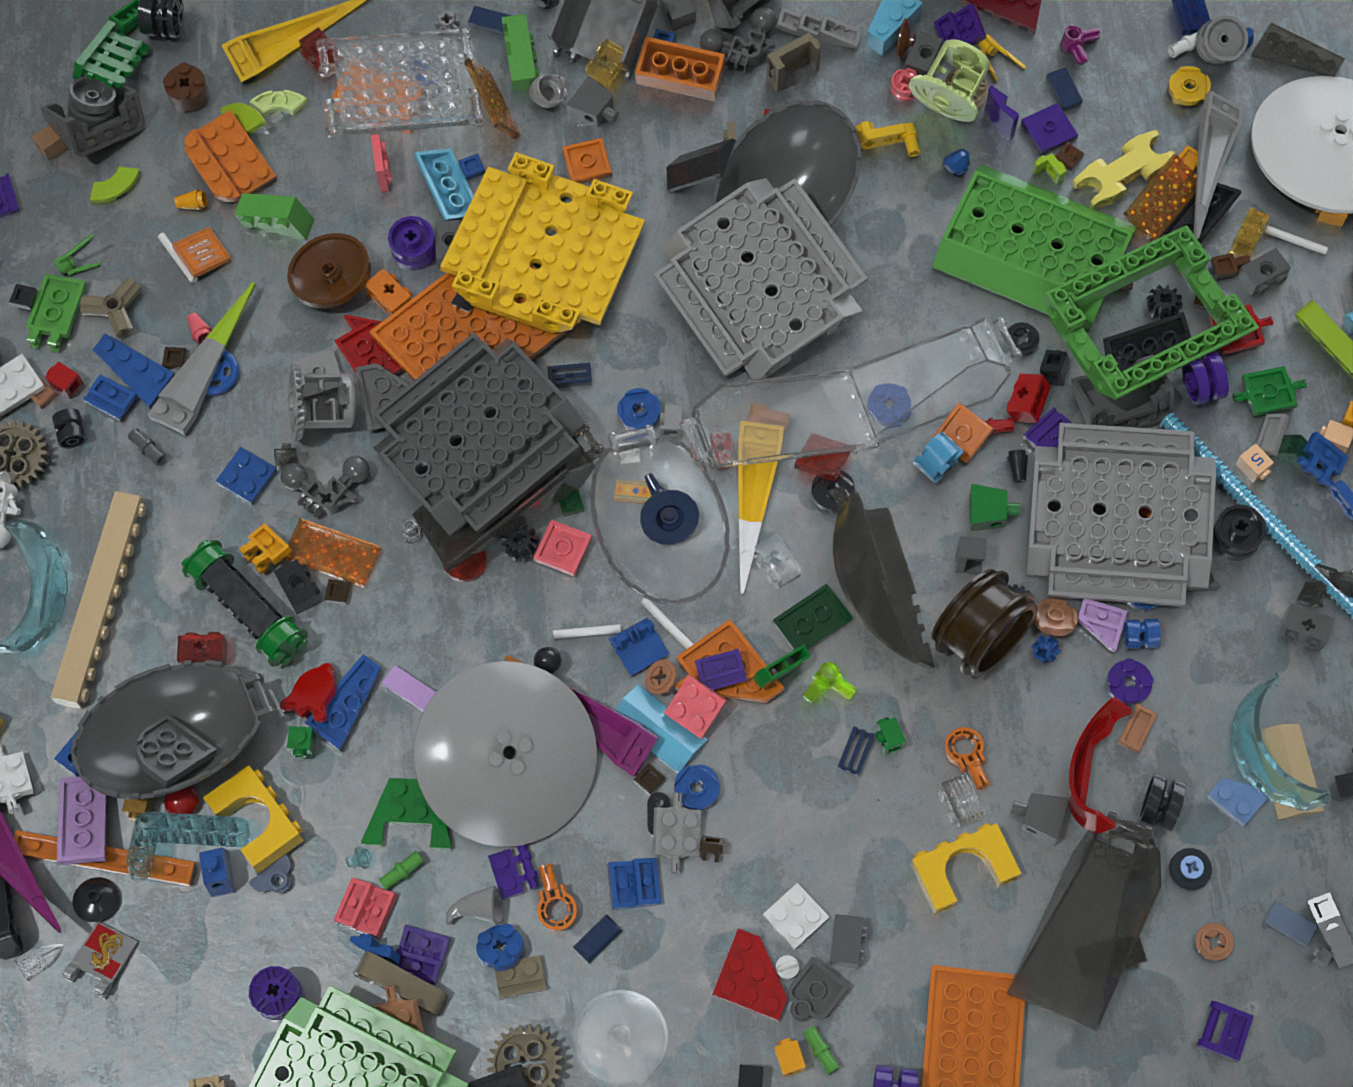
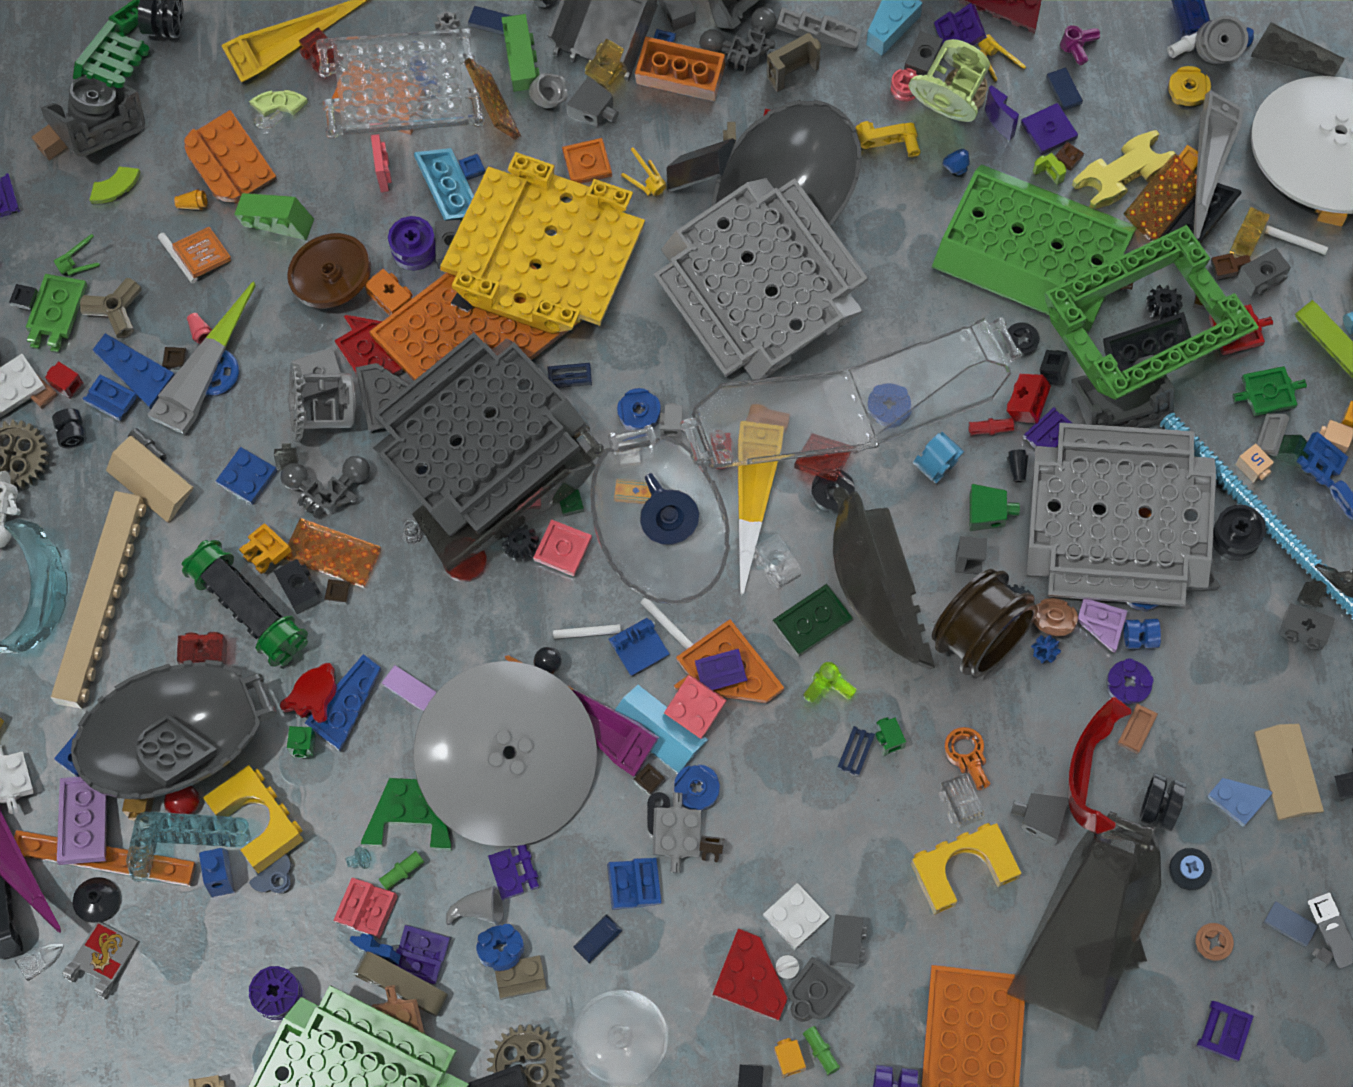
(149, 478): none -> tan slope
(186, 88): reddish brown brick -> none
(246, 115): lime tile -> none
(550, 884): orange pin -> none
(654, 183): none -> yellow plant
(656, 671): nougat gear -> none
(763, 676): green piece -> none
(905, 39): reddish brown dish -> none
(965, 430): orange tile -> none
(1206, 379): dark purple wheel -> none
(1256, 762): clear light blue windscreen -> none

